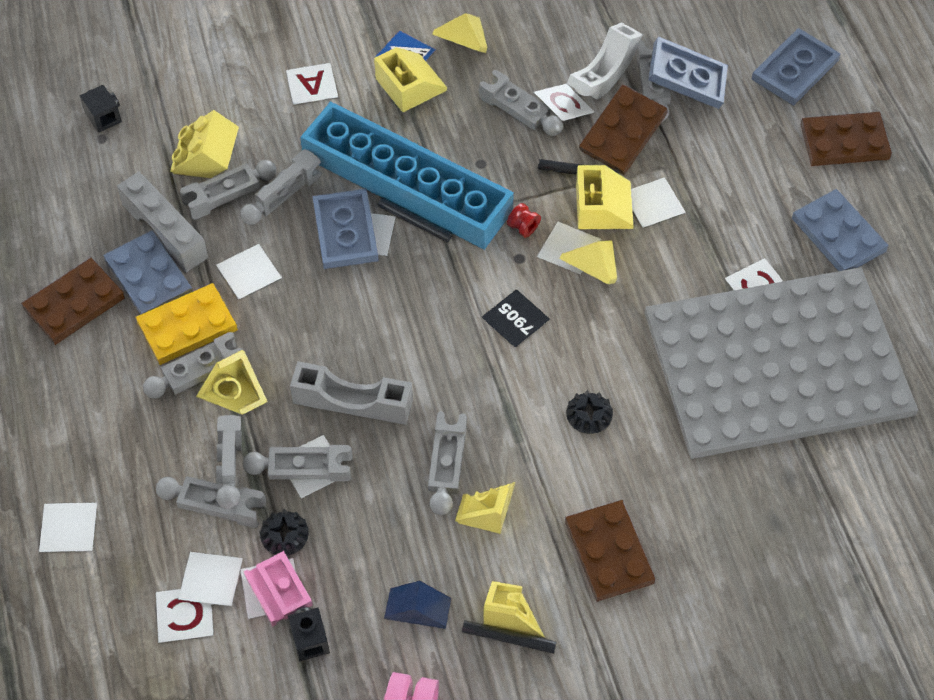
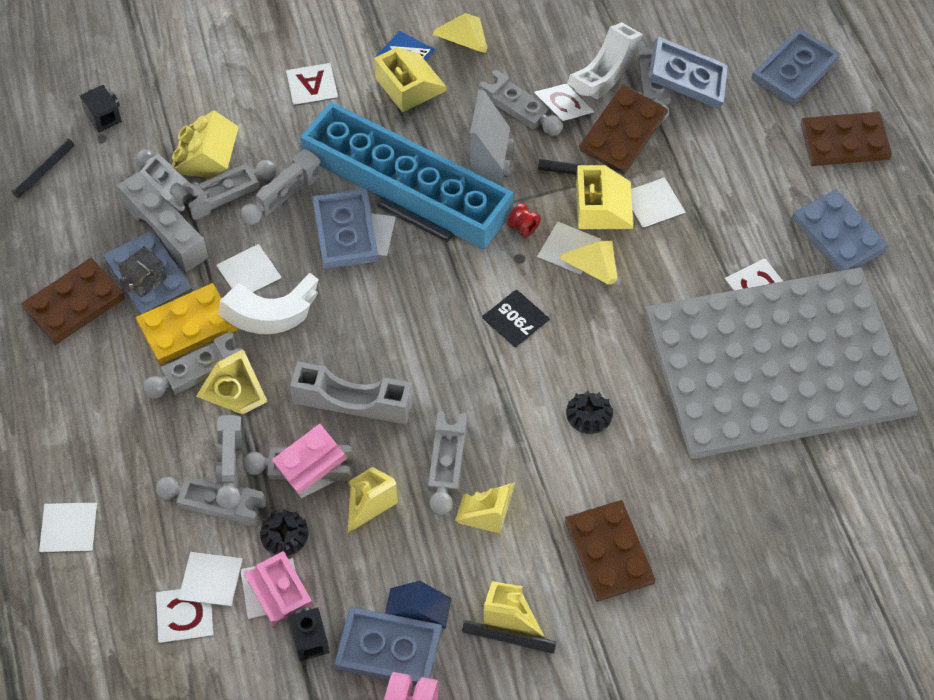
(42, 168): none -> black bar
(142, 272): none -> clear smoke brick
(164, 178): none -> light grey plate
(266, 315): none -> white arch
(309, 459): none -> bright pink plate
(370, 496): none -> light yellow slope
(386, 643): none -> sand blue plate
(490, 141): none -> light grey slope

